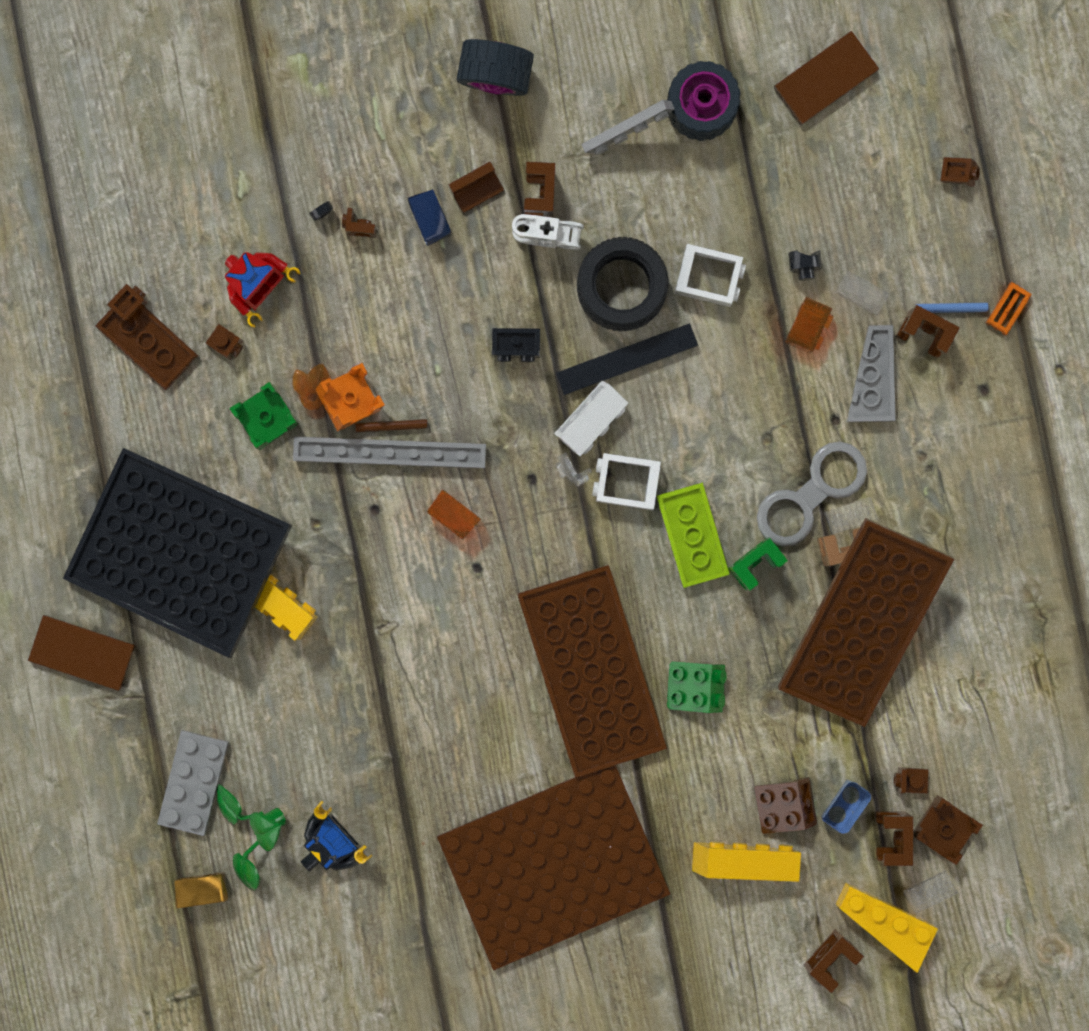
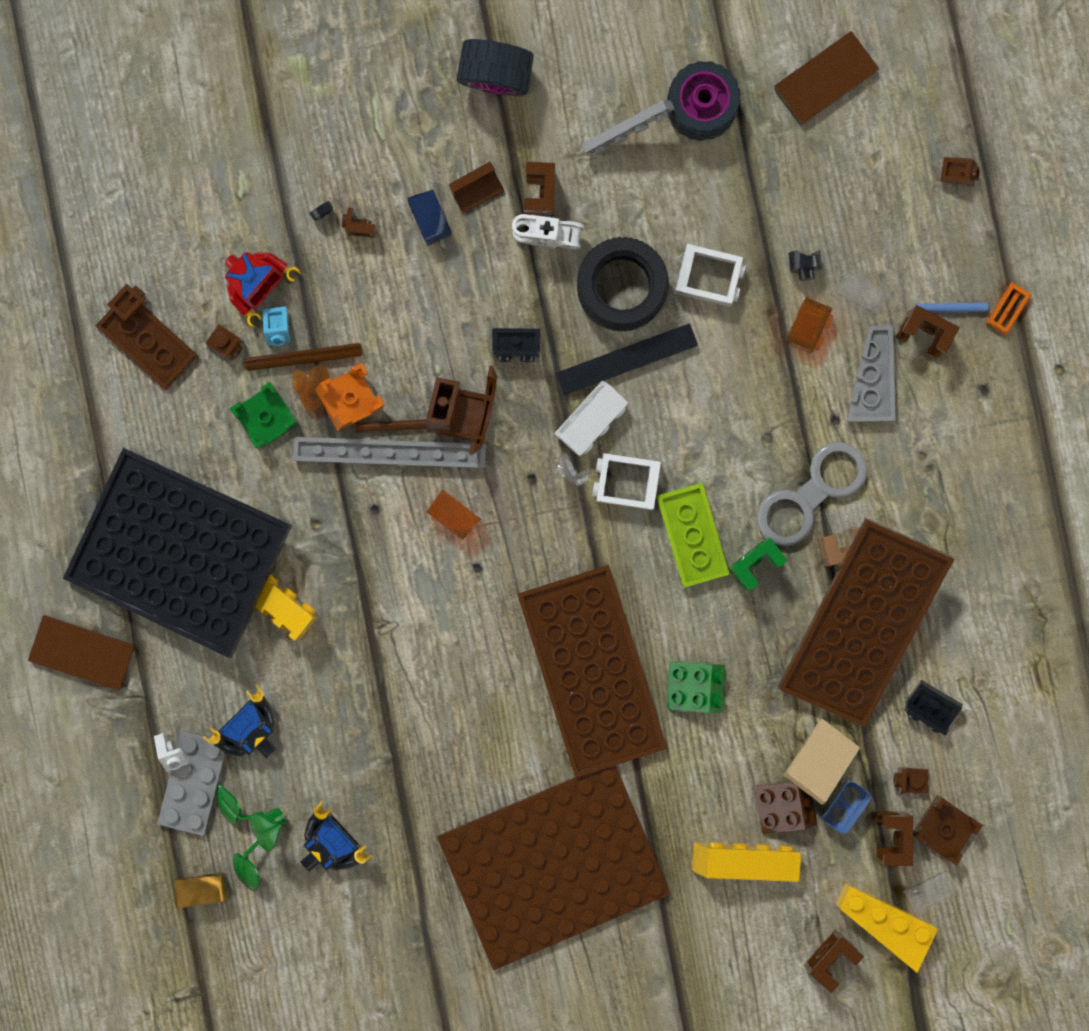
(167, 754): none -> white bracket
(247, 729): none -> torso
(276, 326): none -> medium azure bracket
(303, 357): none -> reddish brown axle
(460, 411): none -> reddish brown piece
(821, 761): none -> tan tile
(932, 707): none -> black bracket

